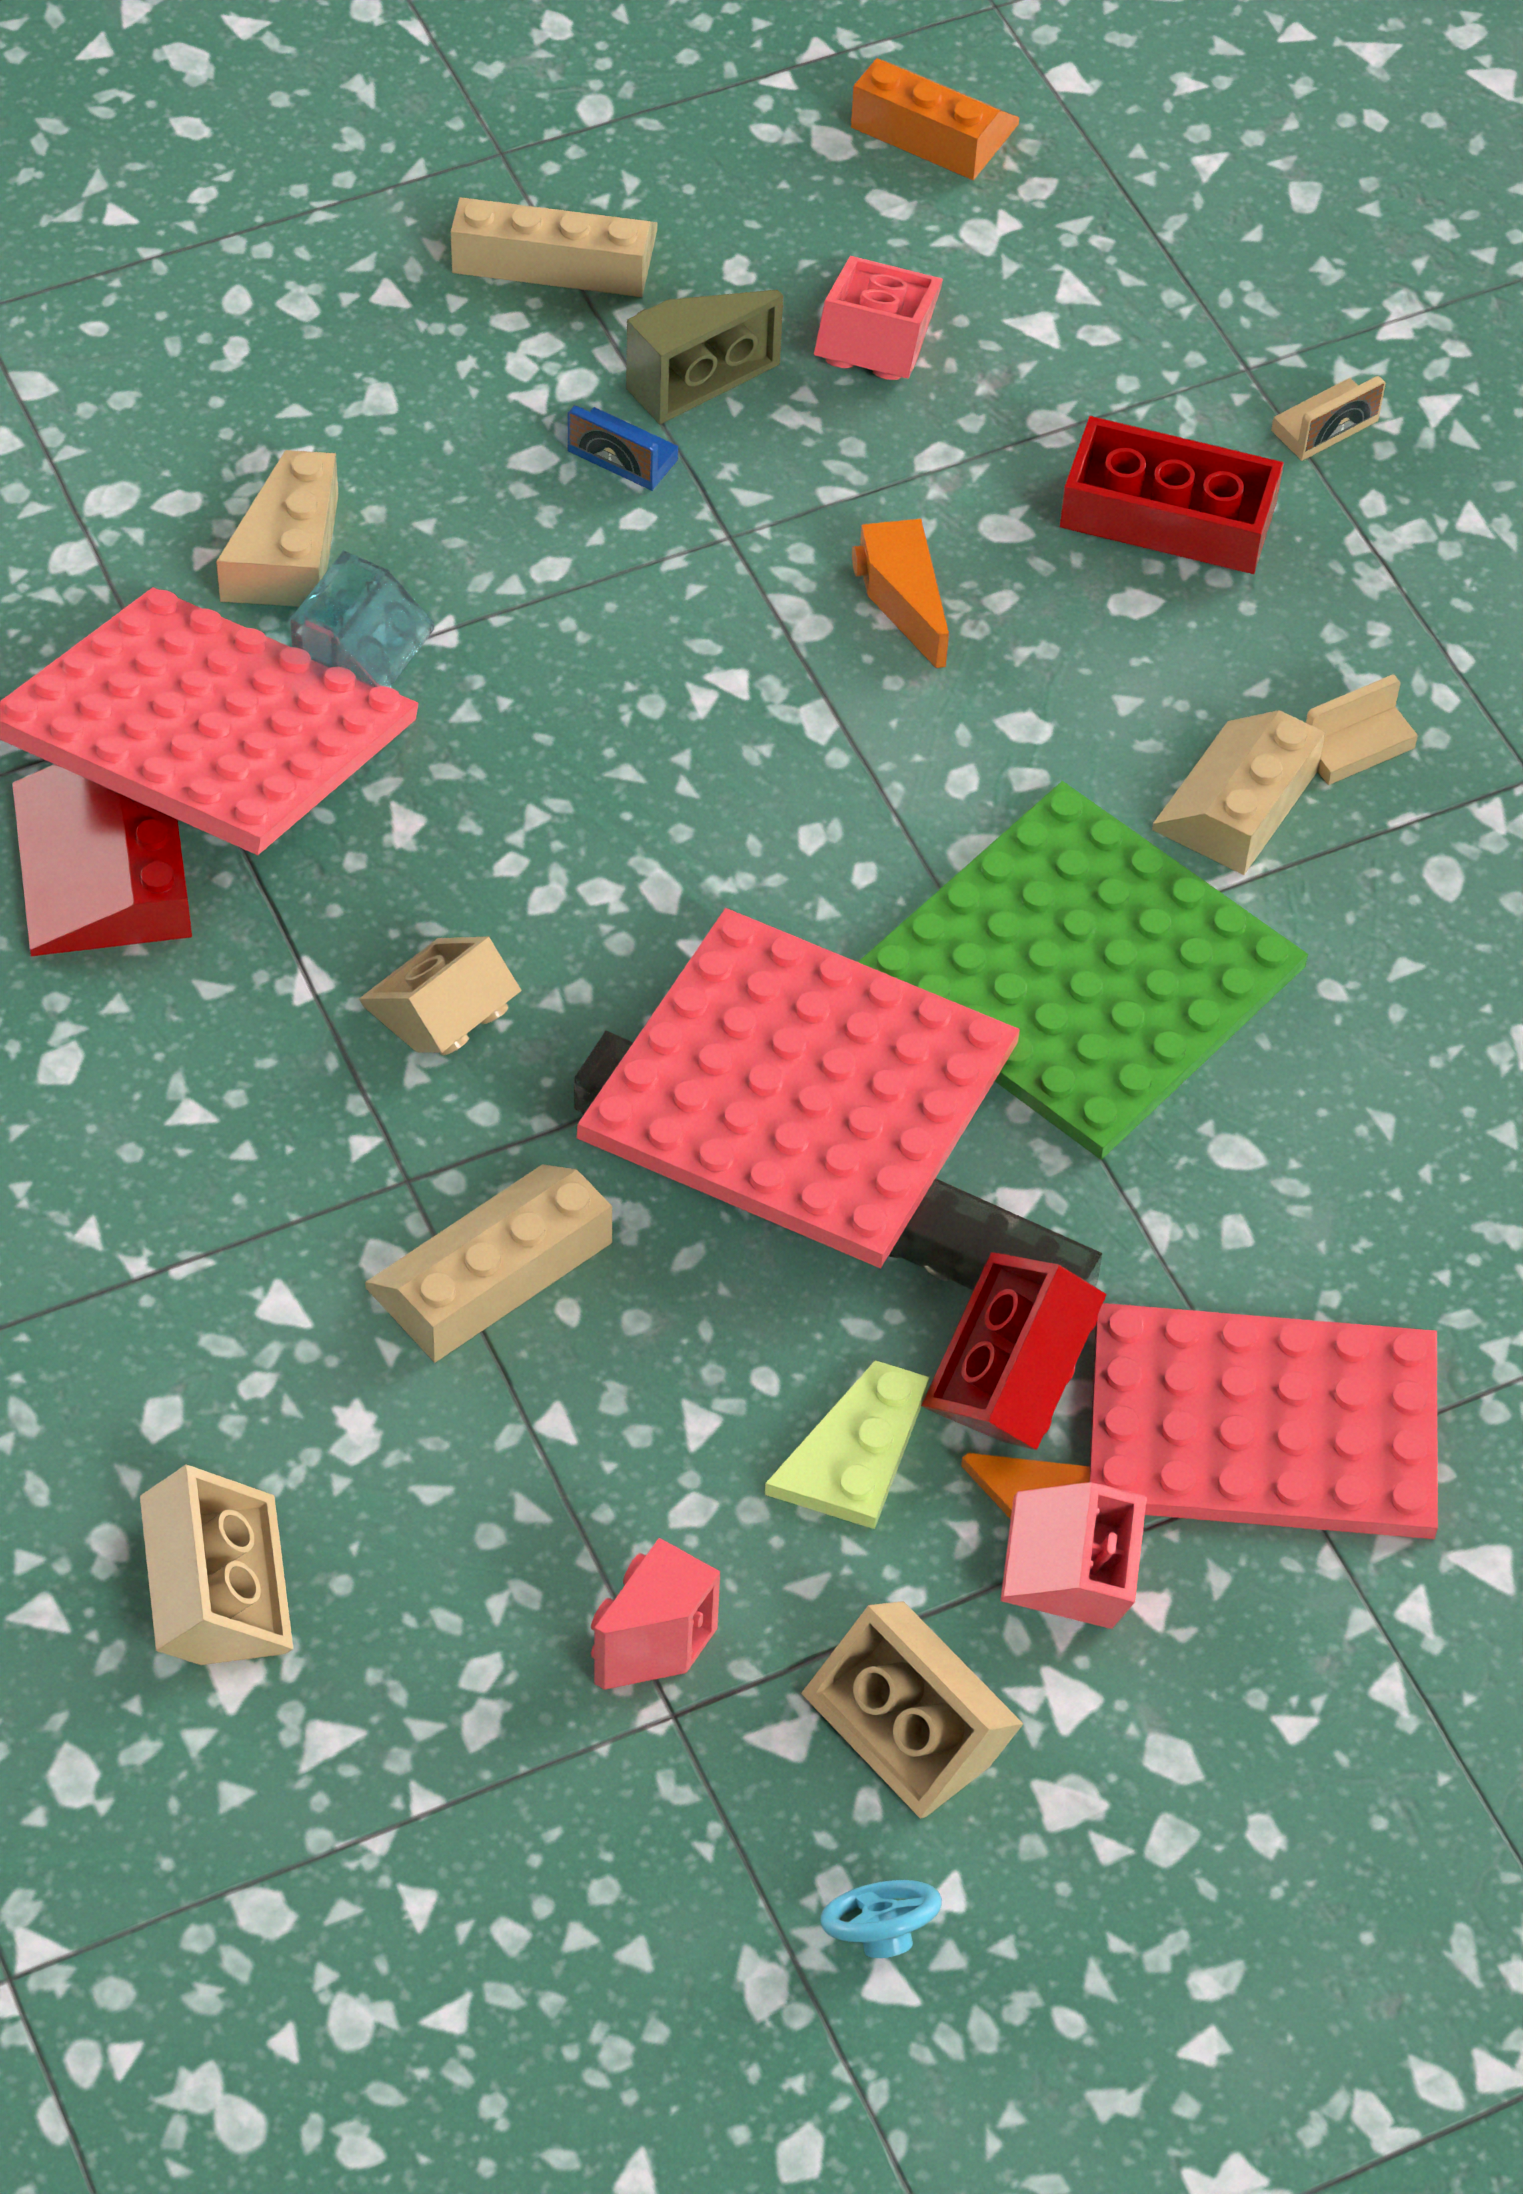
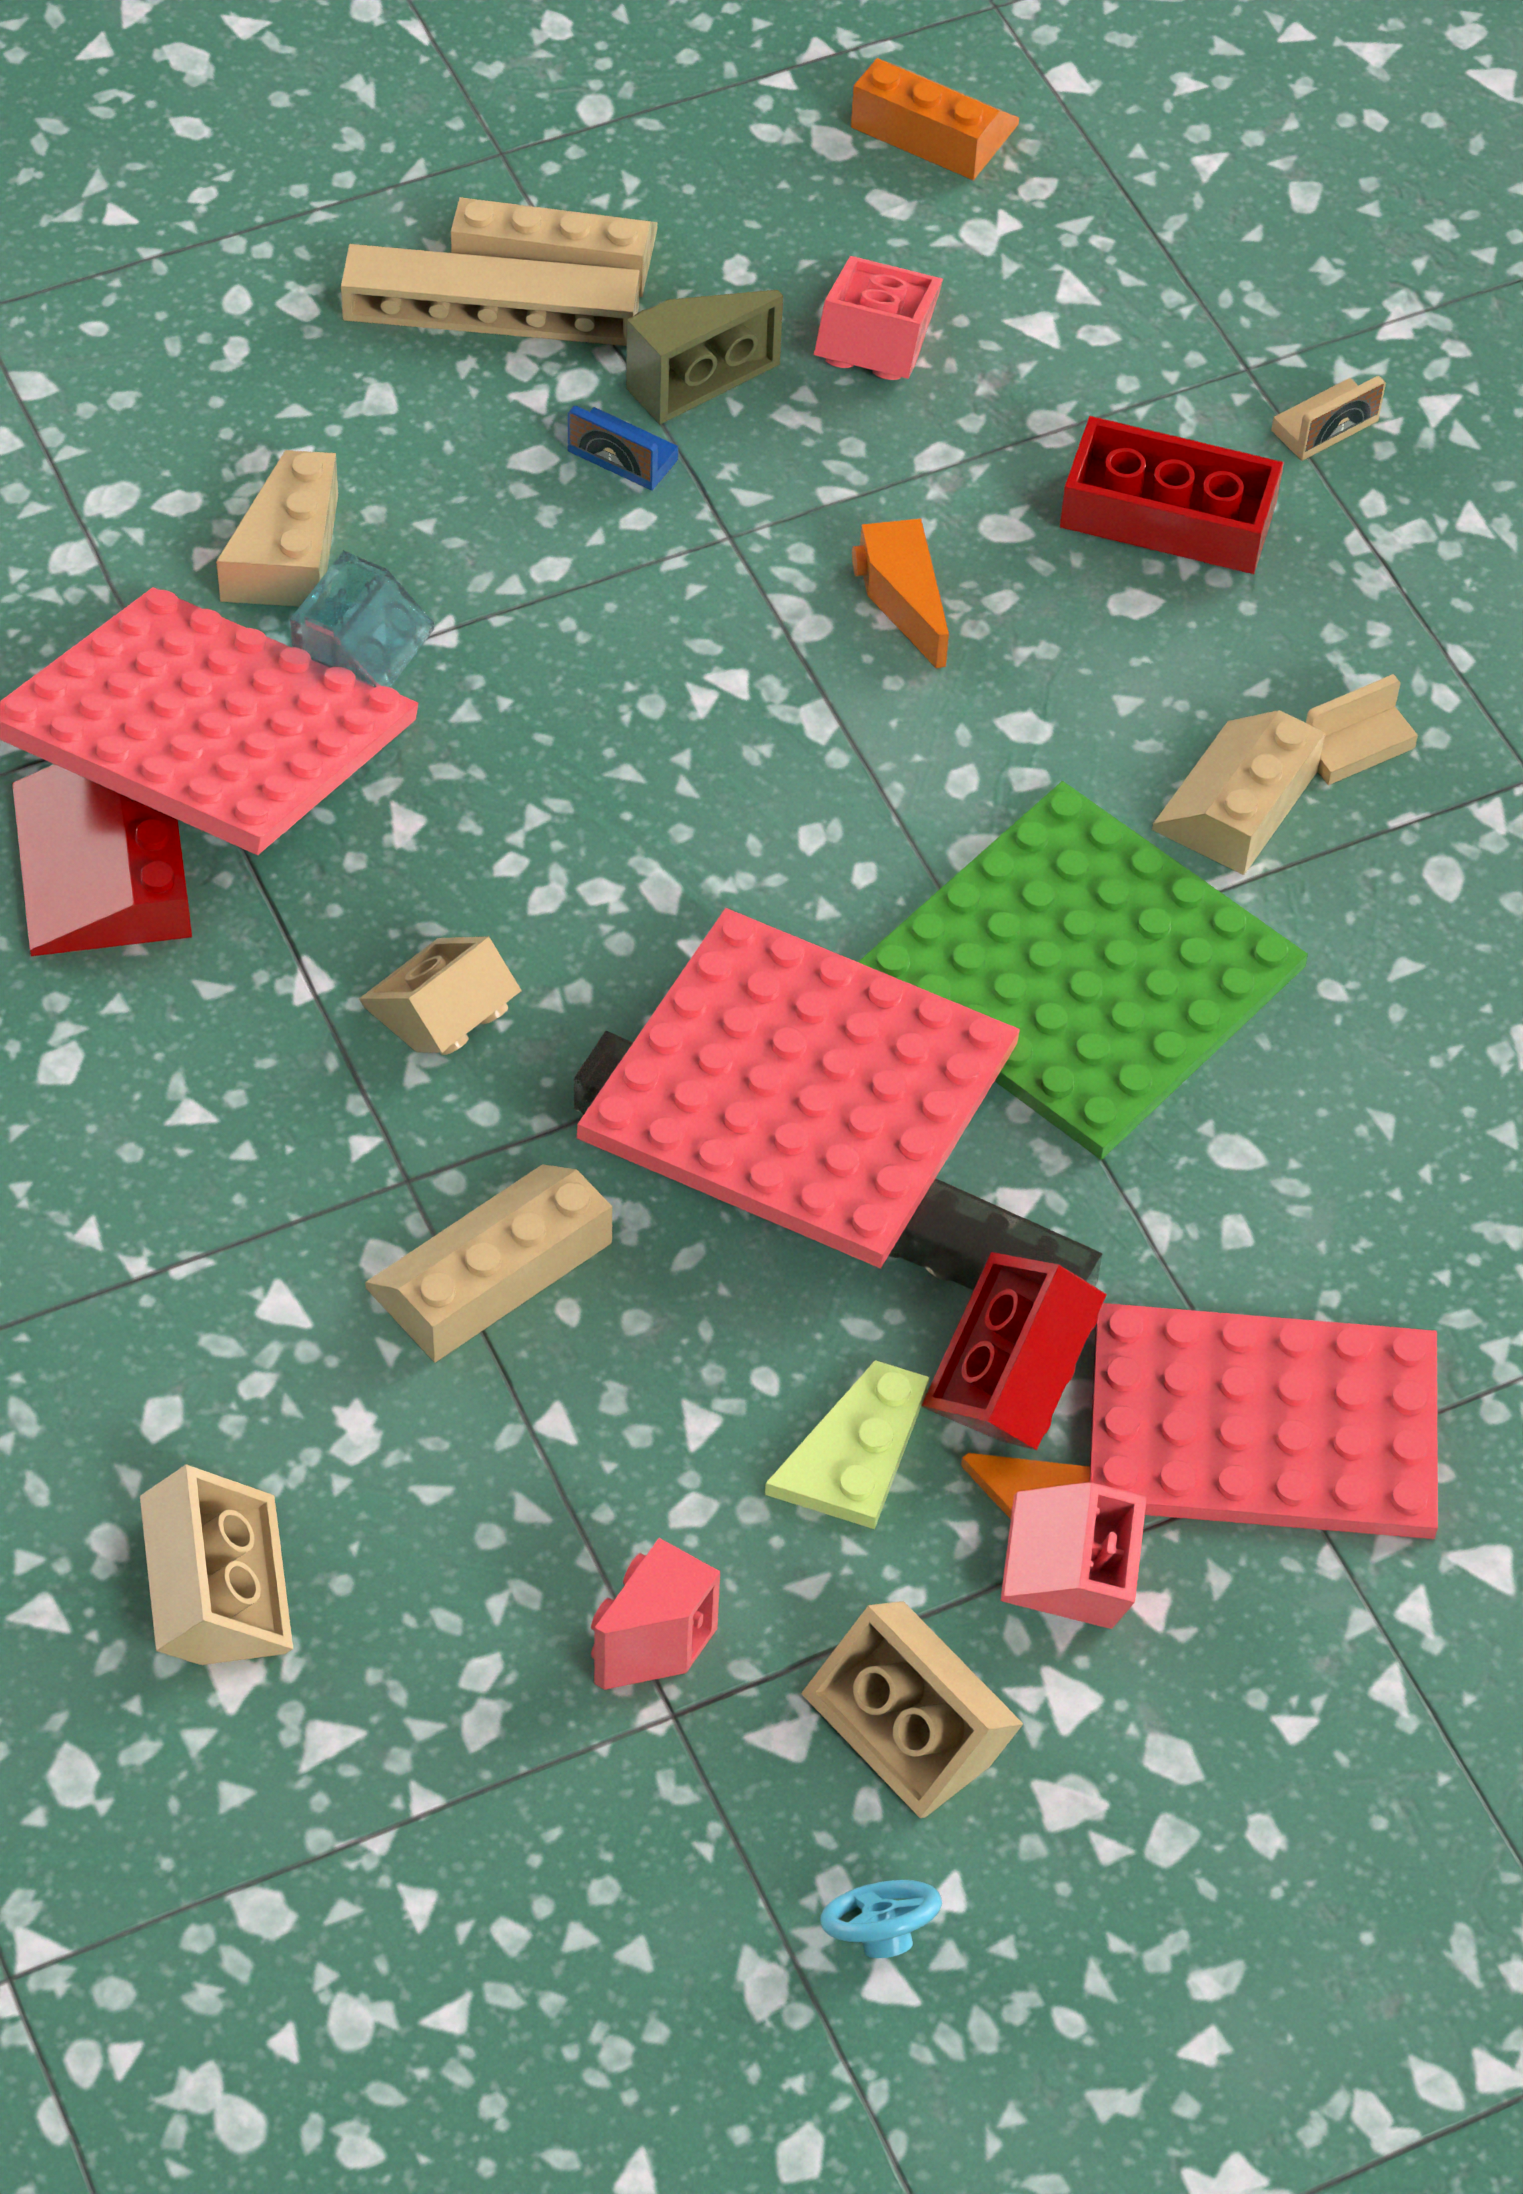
(489, 294): none -> tan brick

